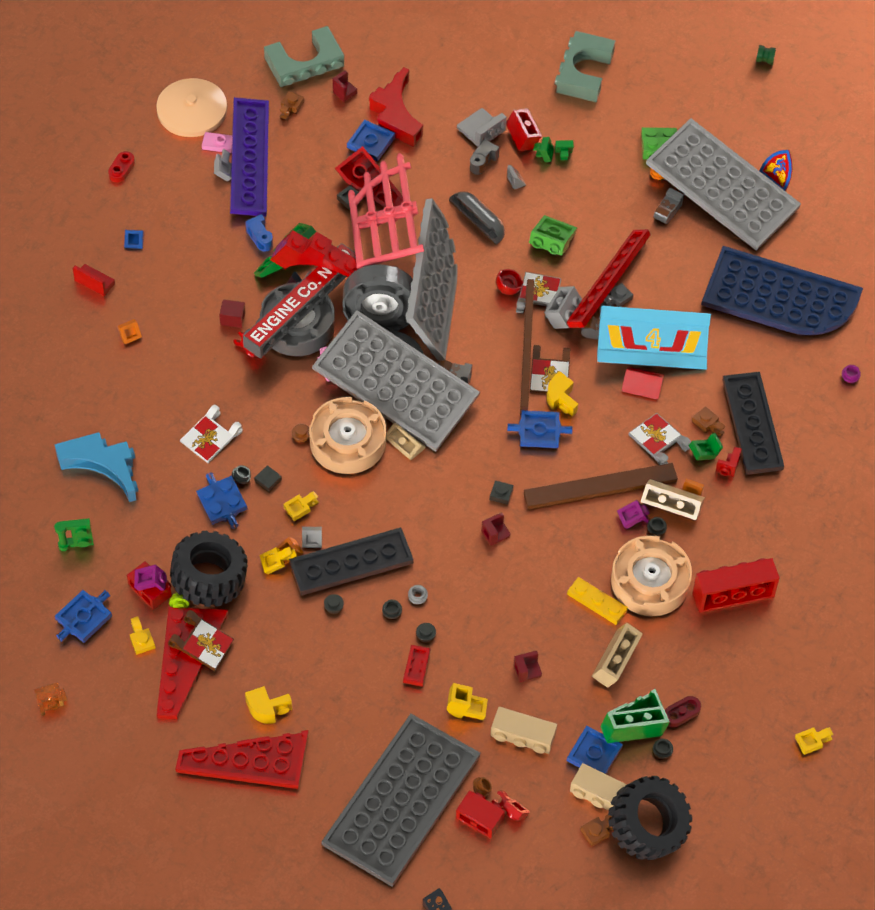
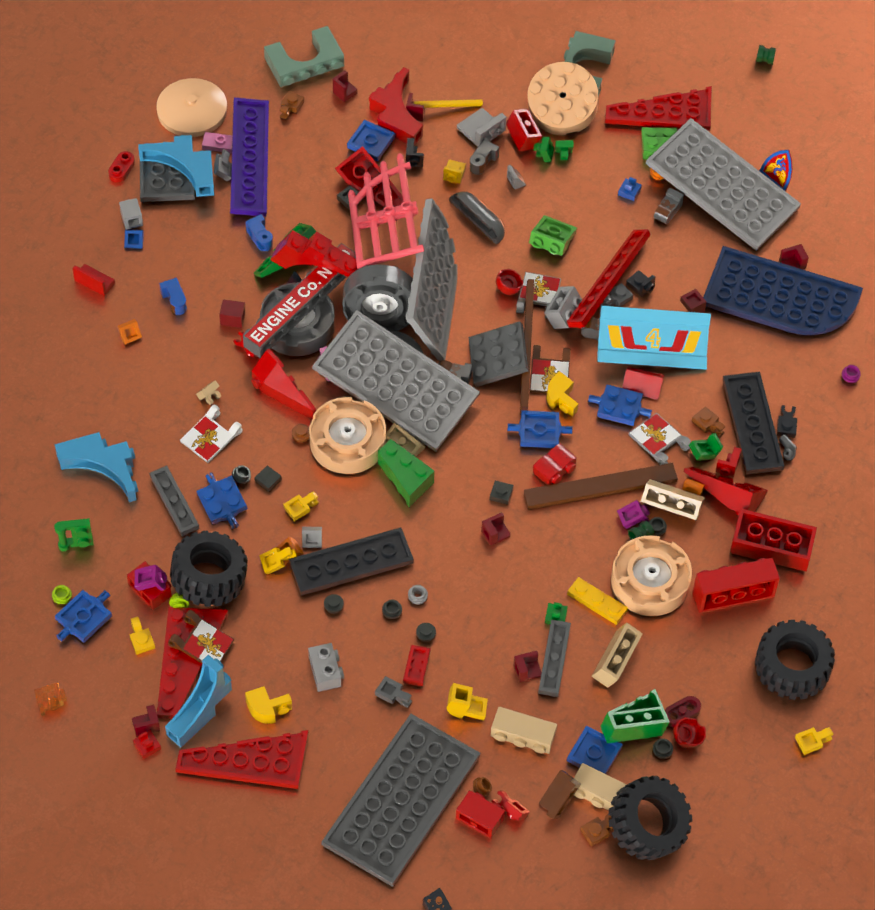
(61, 594): none -> lime plate
(131, 213): none -> light grey brick
(146, 722): none -> dark red panel
(146, 744): none -> red tile
(163, 183): none -> dark grey plate
(173, 290): none -> blue leg
(174, 500): none -> dark grey plate
(180, 155): none -> dark azure arch
(200, 706): none -> dark azure arch
(209, 390): none -> tan tile
(274, 382): none -> red wedge
(325, 667): none -> light grey brick
(391, 690): none -> dark grey plate
(406, 471): none -> green wedge
(415, 159): none -> black bracket
(417, 111): none -> dark red panel
(450, 103): none -> yellow bar
(454, 171): none -> yellow bracket
(498, 354): none -> dark grey plate
(554, 465): none -> red brick
(554, 658): none -> dark grey plate
(555, 612): none -> green tile
(559, 794): none -> reddish brown panel
(563, 98): none -> light nougat piece
(620, 405): none -> blue plate
(630, 189): none -> blue tile
(641, 283): none -> black bracket
(643, 529): none -> dark green wheel
(664, 110): none -> red wing
(689, 732): none -> red hair
(694, 301): none -> dark red panel
(733, 495): none -> red wedge
(775, 538): none -> red brick
(786, 423): none -> black plate
(790, 448): none -> dark grey arm
(794, 256): none -> dark red panel
(803, 638): none -> black tyre

